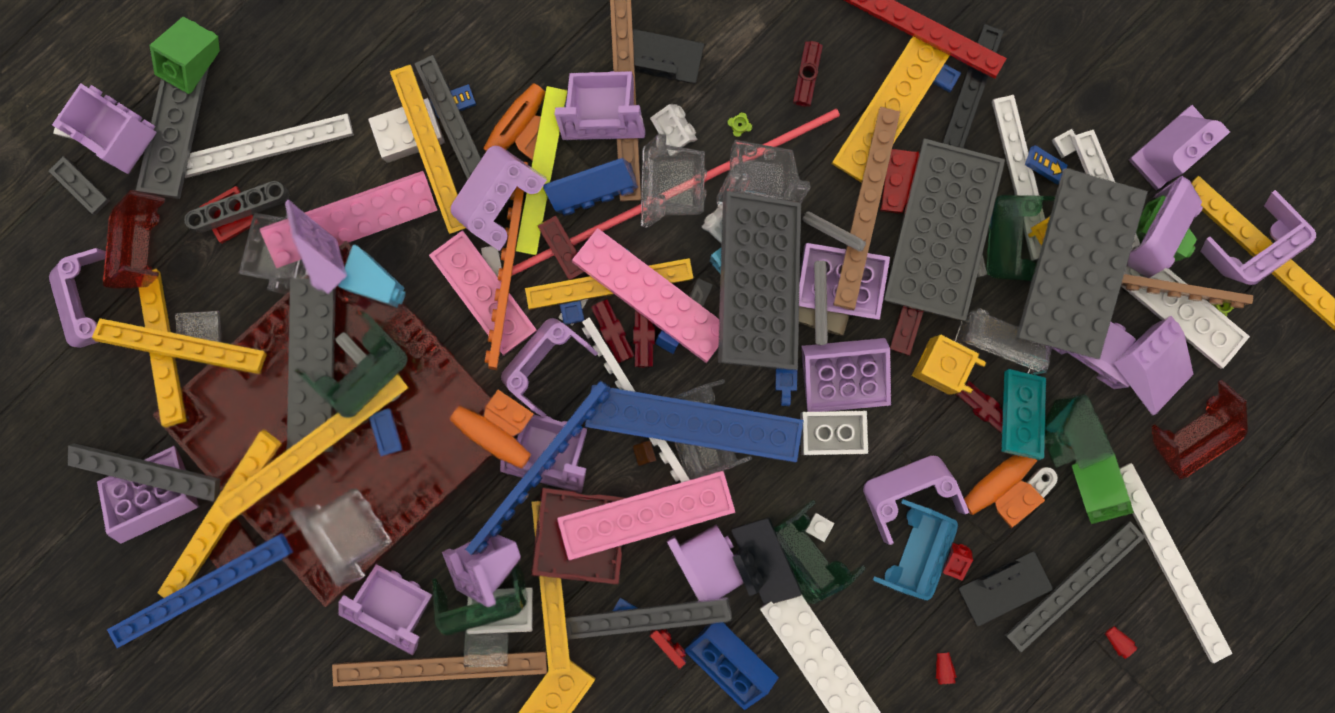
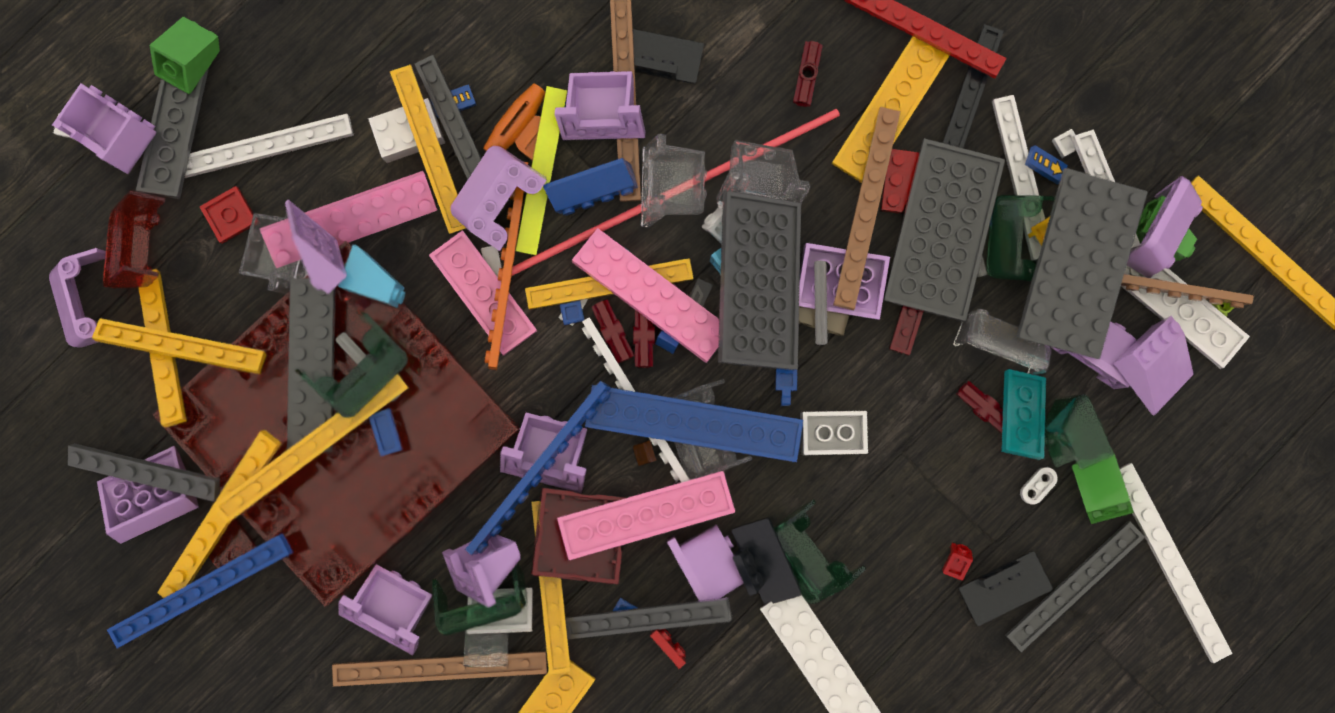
(79, 185): dark grey plate -> none
(199, 325): clear plate -> none
(227, 205): dark grey beam -> none
(343, 534): clear windscreen -> none
(497, 428): orange plate -> none
(533, 352): lavender windscreen -> none
(560, 246): dark red plate -> none
(673, 124): white bracket -> none
(731, 664): blue slope -> none
(741, 118): lime plate -> none
(819, 527): white plate -> none
(834, 231): light grey axle -> none
(847, 375): lavender slope -> none
(918, 475): lavender windscreen -> none
(923, 554): dark azure windscreen -> none
(944, 669): red cone -> none
(946, 78): blue tile -> none
(946, 365): yellow container -> none
(1004, 488): orange plate -> none
(1121, 643): red cone -> none
(1177, 147): lavender windscreen -> none
(1206, 436): clear red windscreen -> none
(1291, 238): lavender windscreen -> none

